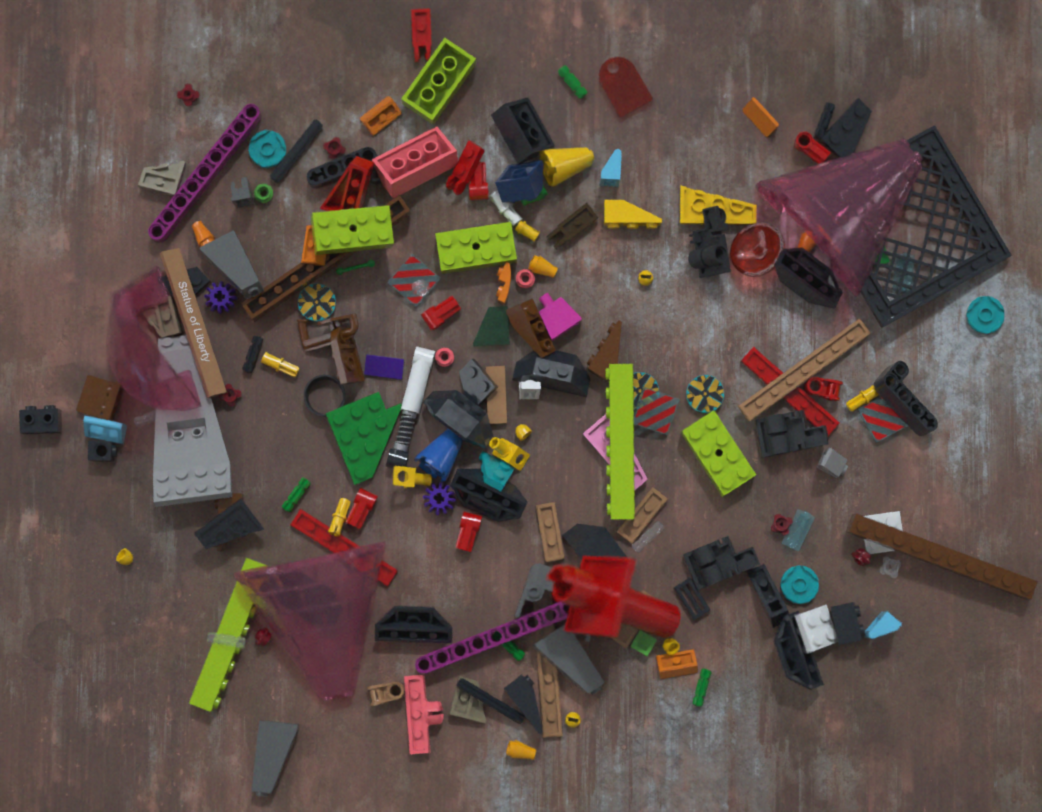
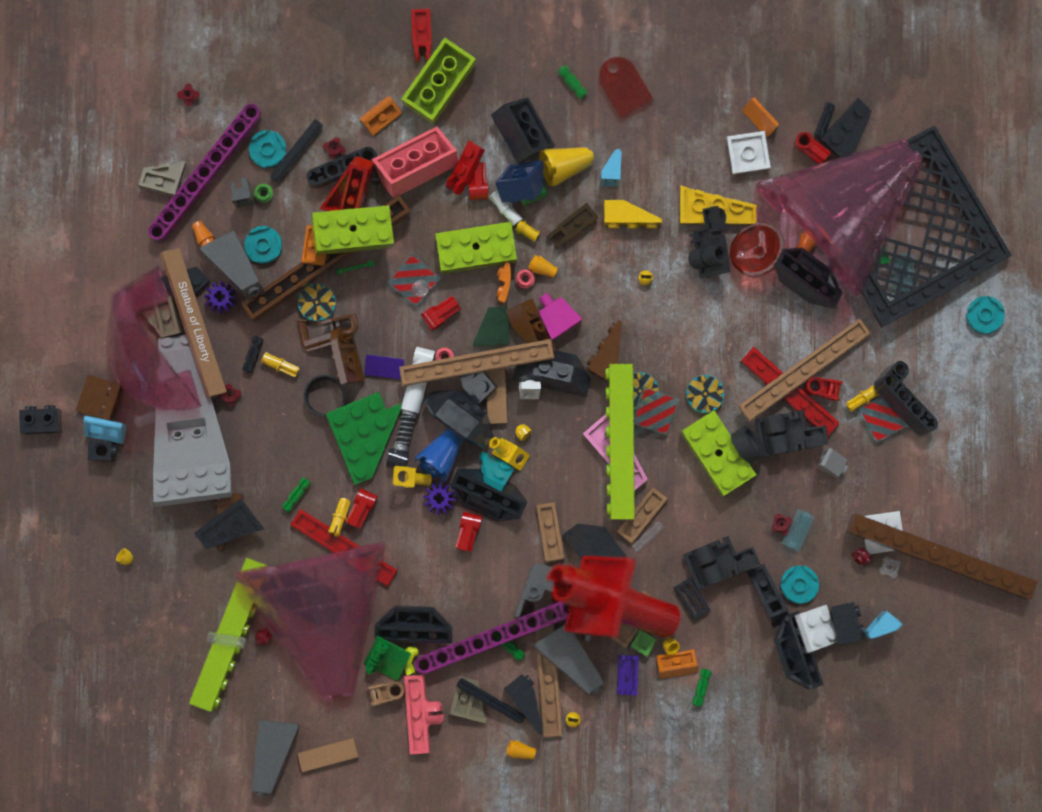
(263, 245): none -> teal tile
(328, 754): none -> medium nougat tile
(386, 659): none -> green hinge
(409, 669): none -> neon yellow arm
(476, 362): none -> medium nougat tile
(627, 675): none -> dark purple hinge
(747, 444): none -> black tyre
(748, 152): none -> white plate

